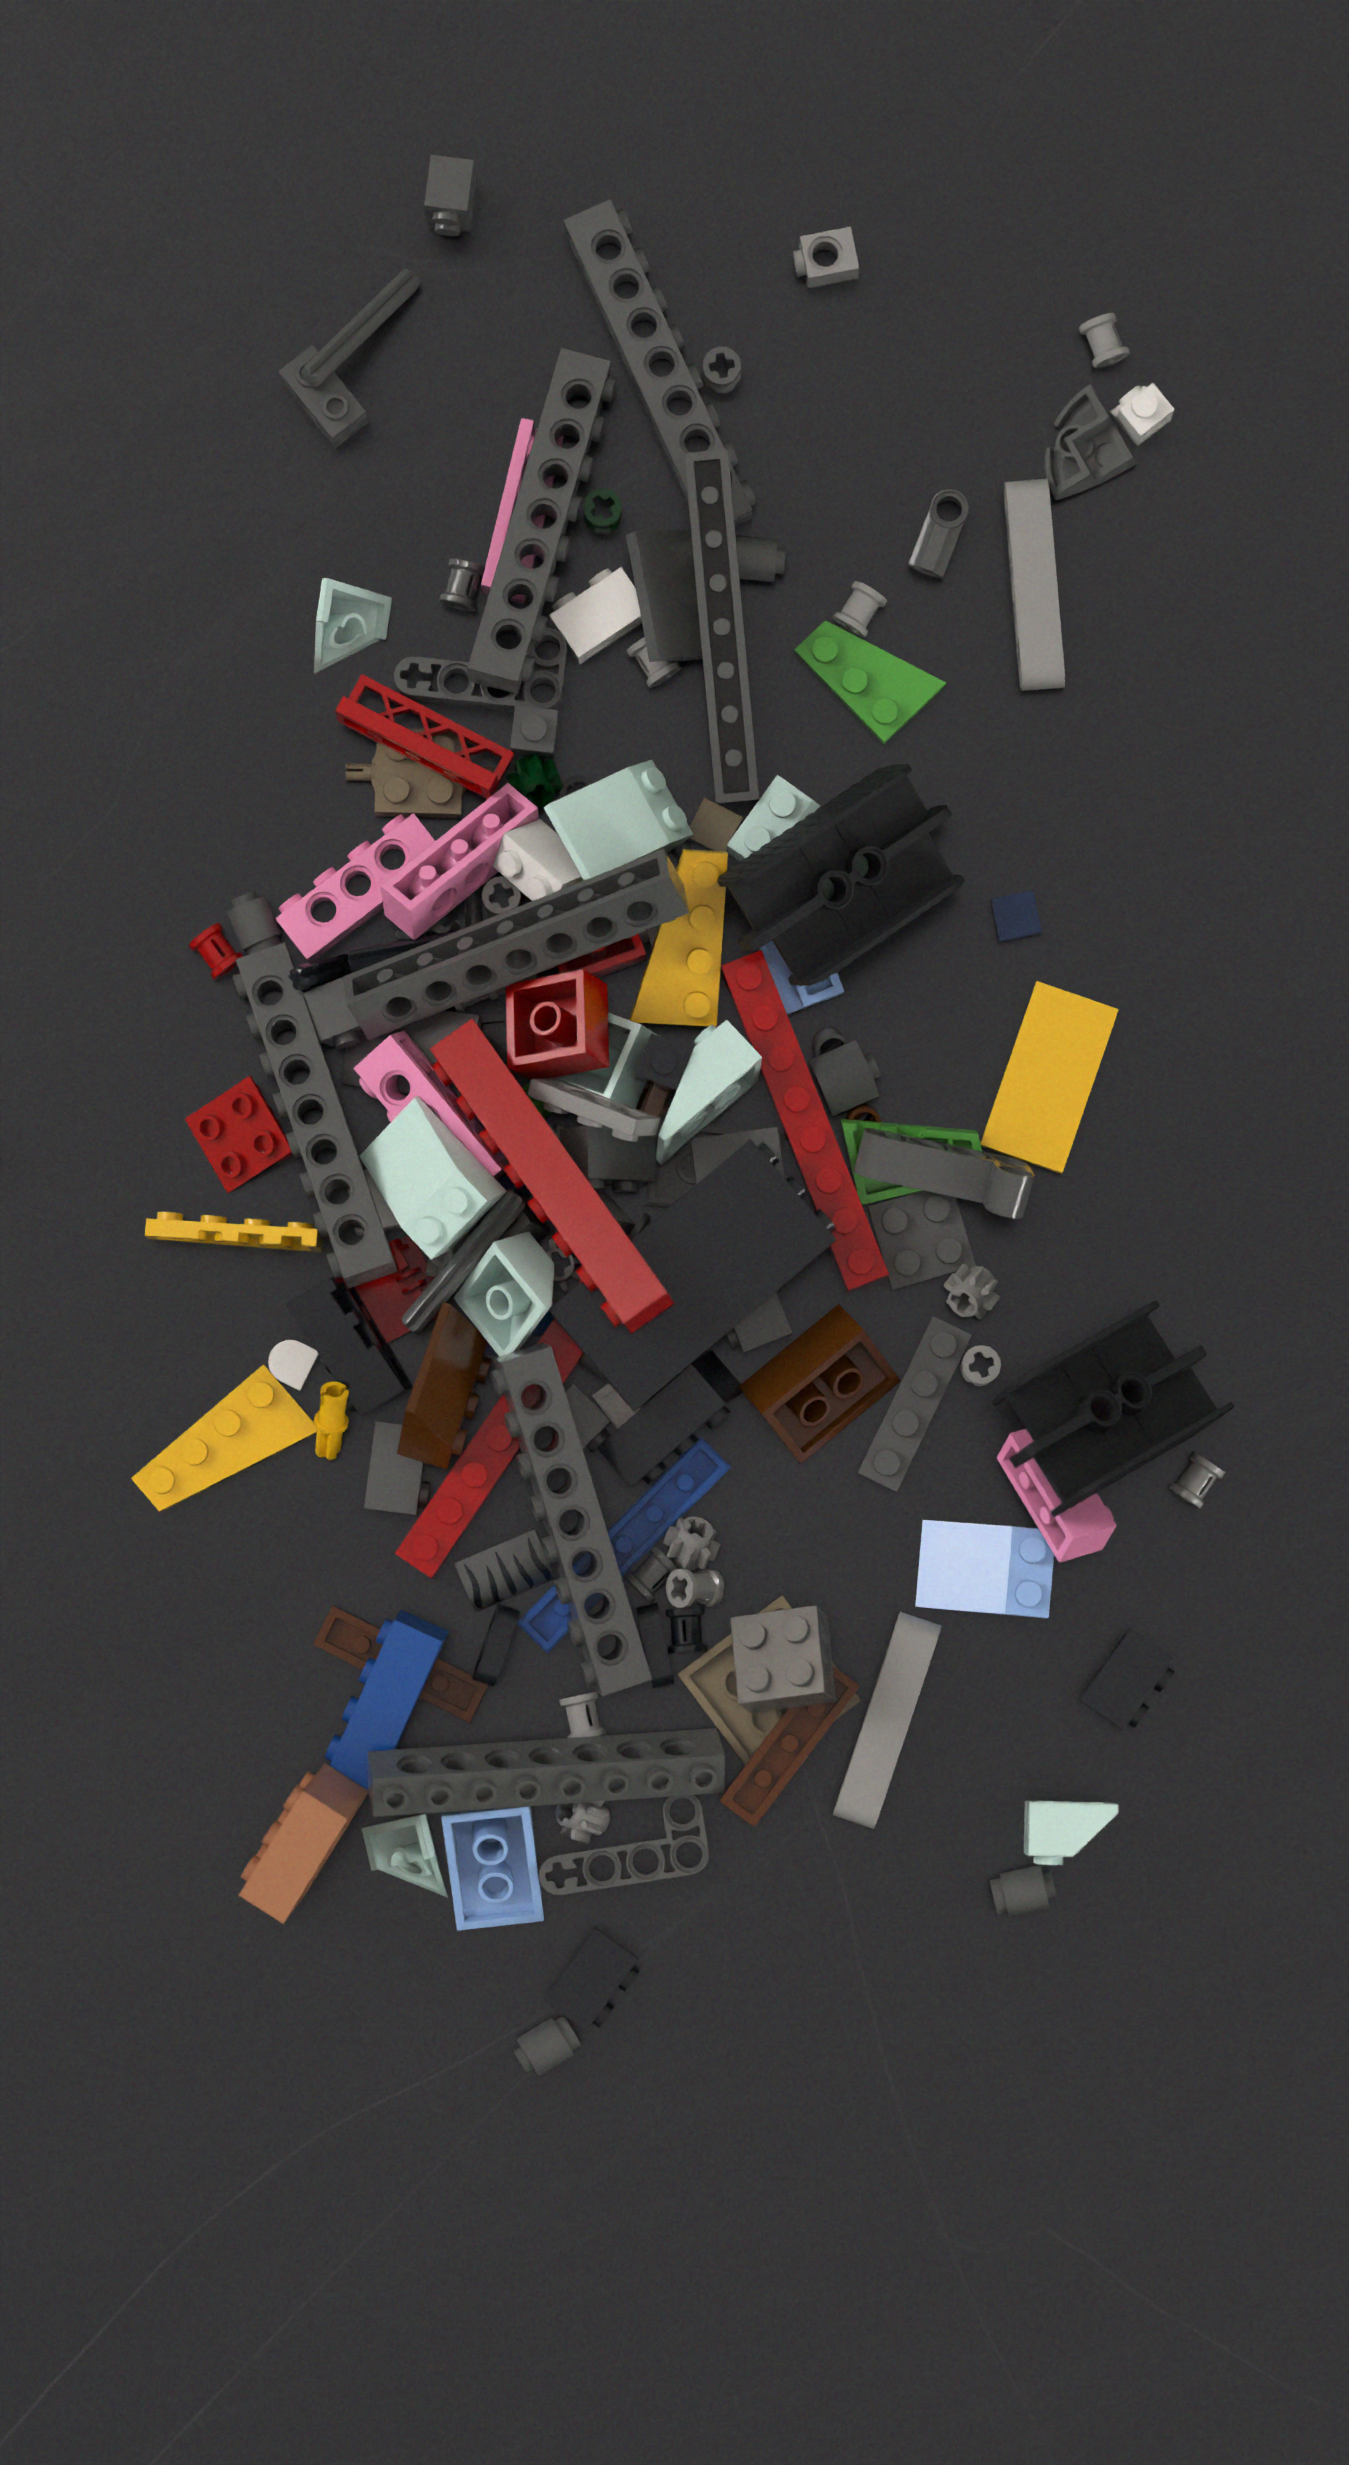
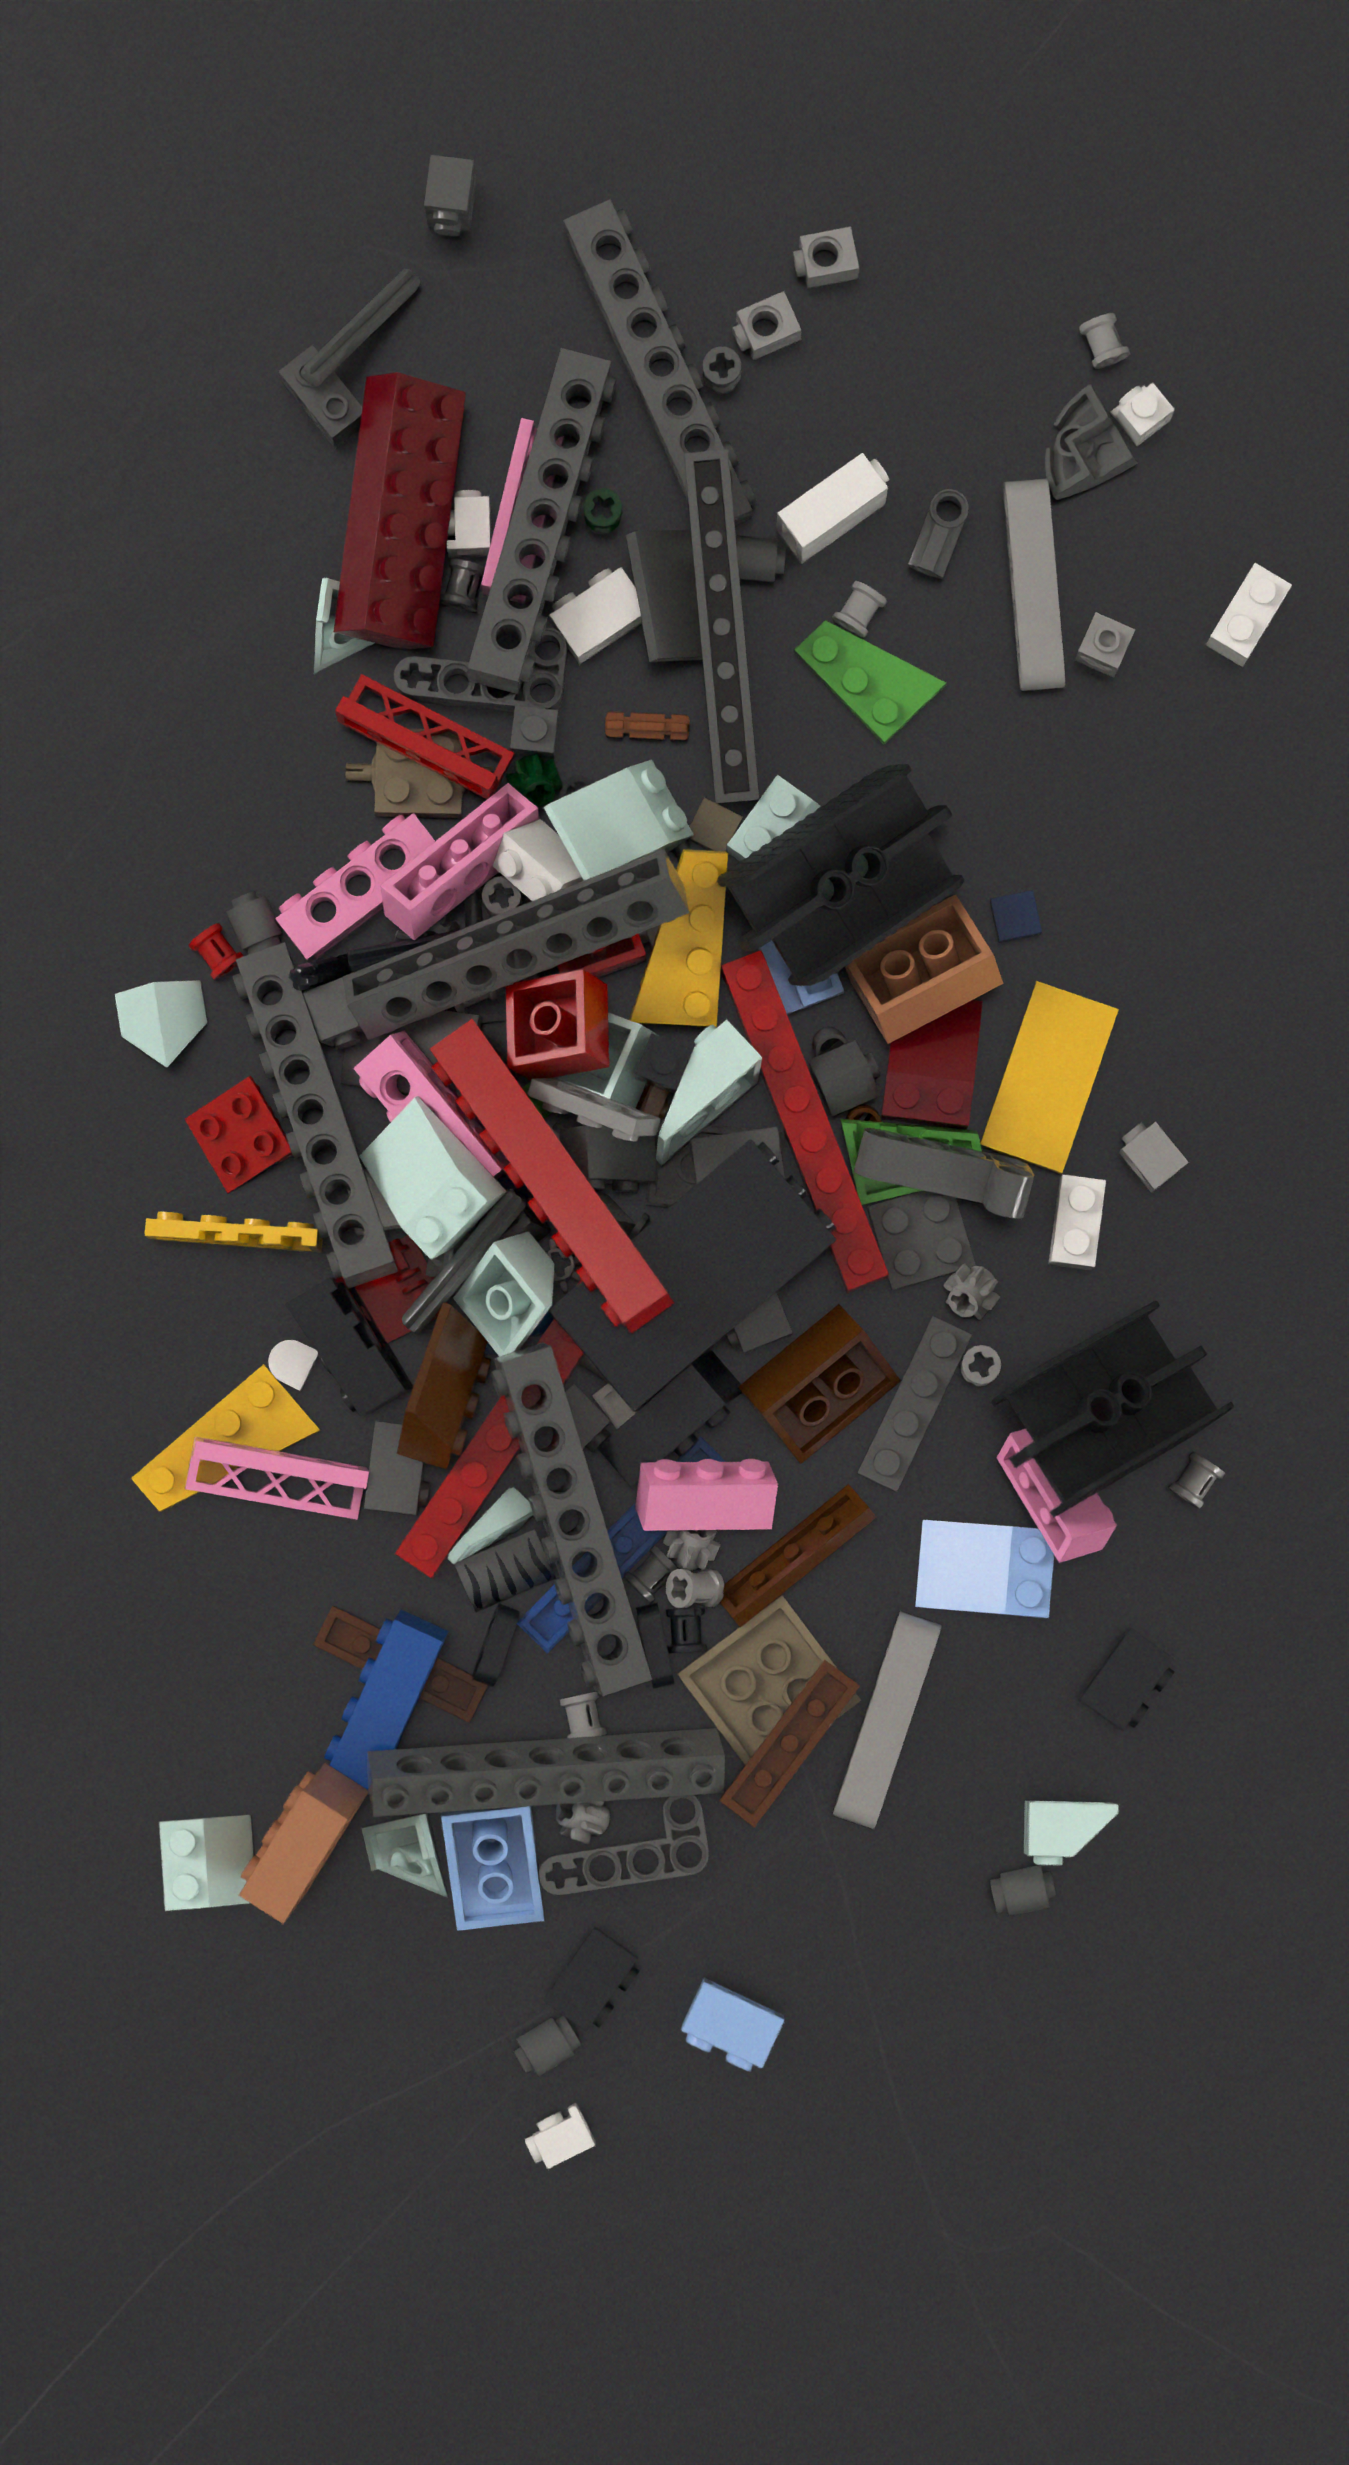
(162, 1017): none -> light aqua slope
(205, 1861): none -> light aqua slope
(277, 1462): none -> bright pink fence
(331, 1419): yellow axle -> none
(399, 511): none -> dark red brick
(470, 525): none -> white brick
(502, 1519): none -> light aqua slope
(560, 2137): none -> white brick
(647, 725): none -> dark orange axle
(656, 671): light grey bush -> none
(706, 1495): none -> bright pink brick
(732, 2024): none -> light blue brick
(775, 309): none -> light grey brick
(783, 1659): dark grey brick -> none
(795, 1555): none -> reddish brown plate
(833, 507): none -> white brick
(924, 970): none -> nougat brick
(934, 1071): none -> dark red slope
(1077, 1222): none -> white brick
(1104, 644): none -> light grey brick
(1152, 1155): none -> light grey brick
(1248, 614): none -> white brick

